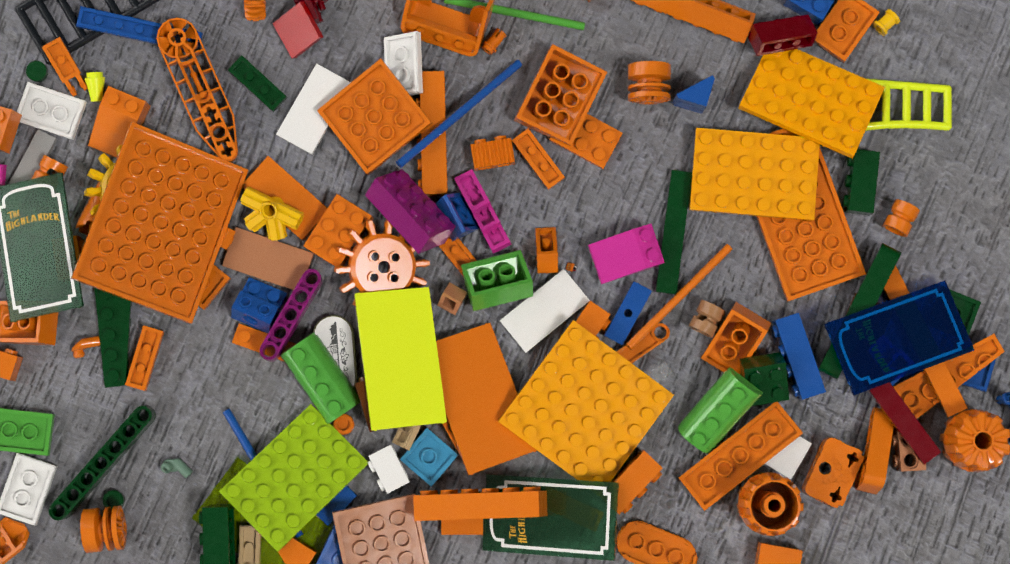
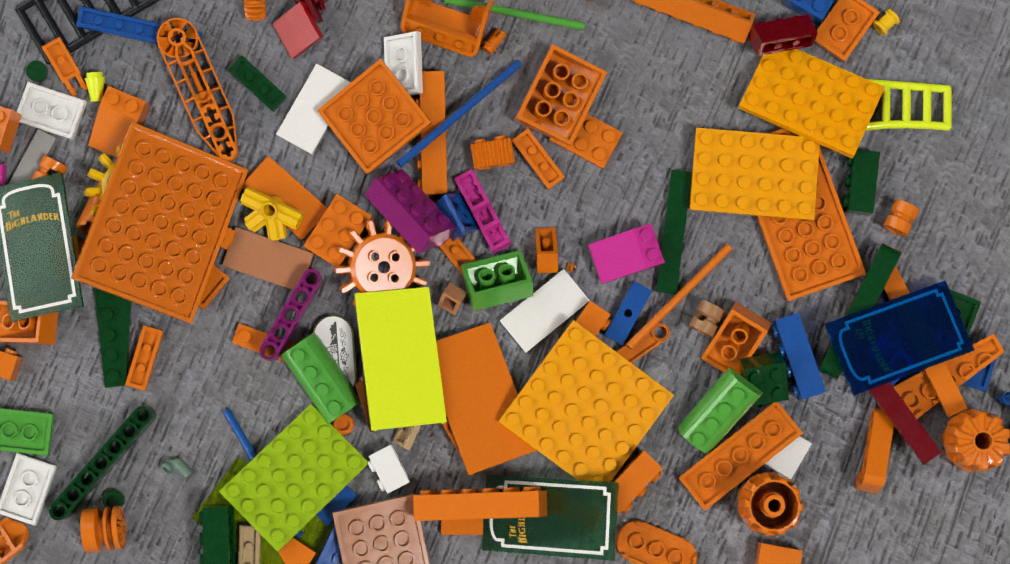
(81, 345): orange arm -> none
(258, 305): blue brick -> none
(429, 457): dark azure plate -> none
(649, 79): orange wheel -> none
(695, 97): blue slope -> none
(838, 476): orange axle -> none
(901, 451): nougat brick -> none

